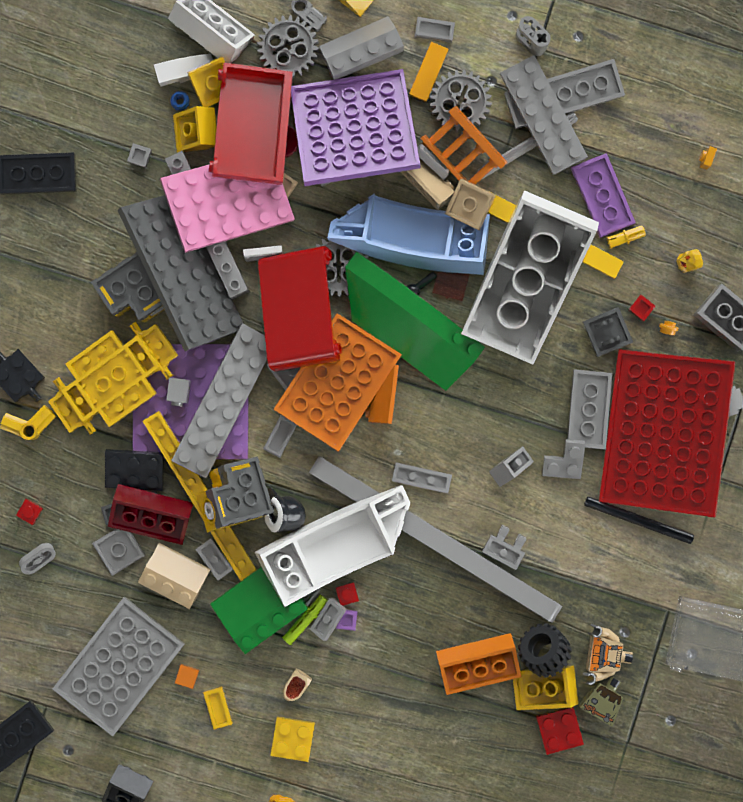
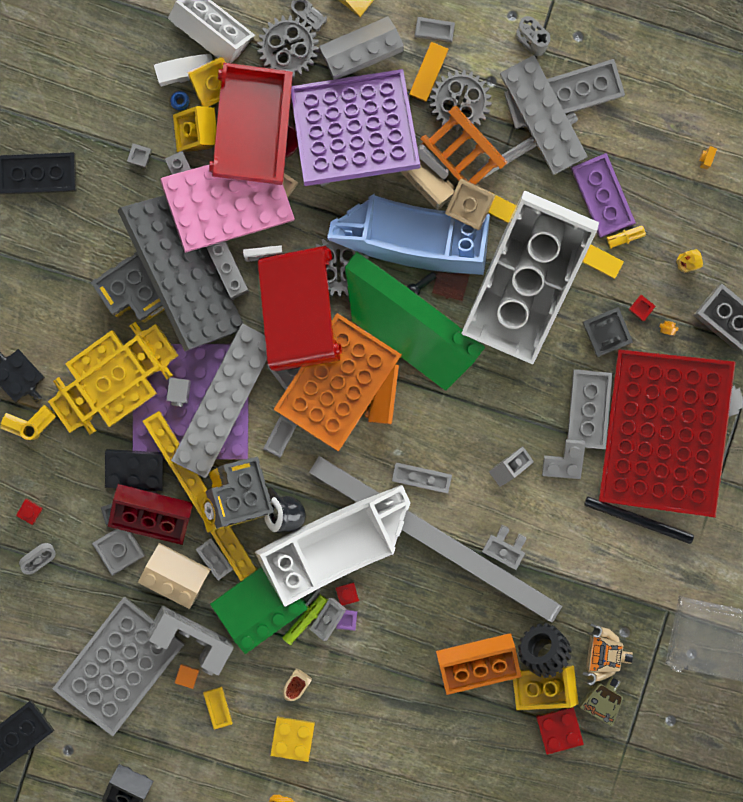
(216, 648): none -> light grey plate

